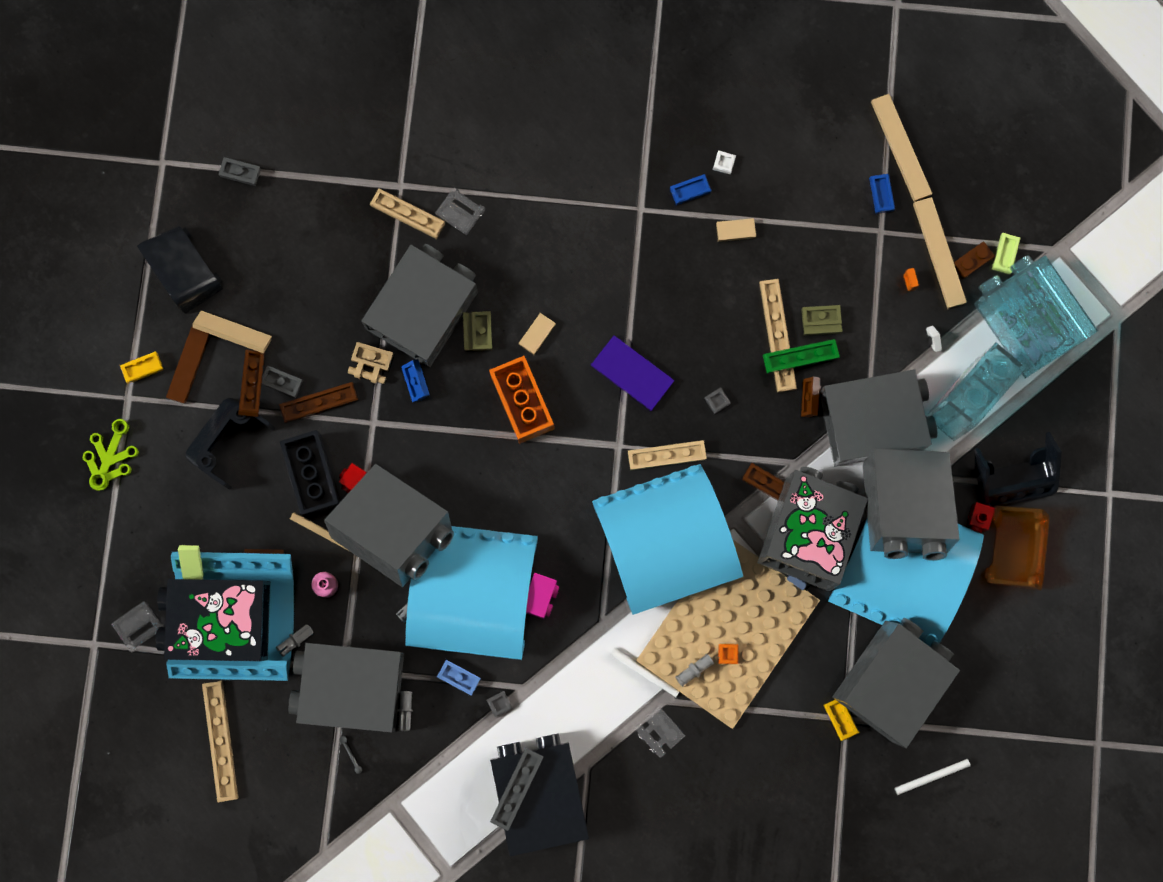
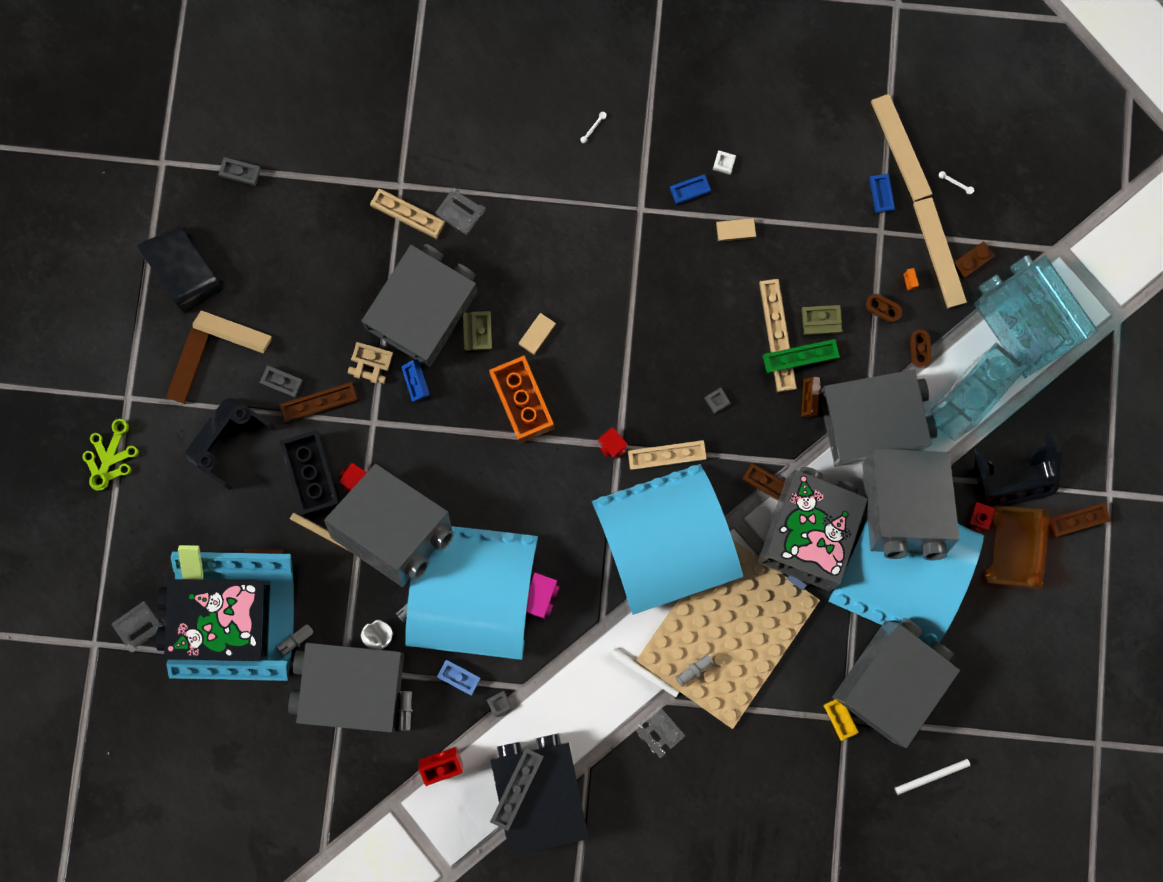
(141, 367): yellow plate -> none
(220, 741): tan tile -> none
(251, 383): reddish brown tile -> none
(331, 585): bright pink head -> none
(343, 740): dark grey hinge -> none
(377, 635): none -> white hair
(440, 766): none -> red brick
(602, 116): none -> white hinge
(612, 444): none -> red brick
(632, 373): dark purple tile -> none
(728, 653): orange tile -> none
(884, 306): none -> reddish brown plate
(920, 349): none -> reddish brown plate
(936, 341): white tile -> none
(969, 190): none -> white hinge
(1006, 253): yellowish green tile -> none
(1079, 520): none -> reddish brown plate

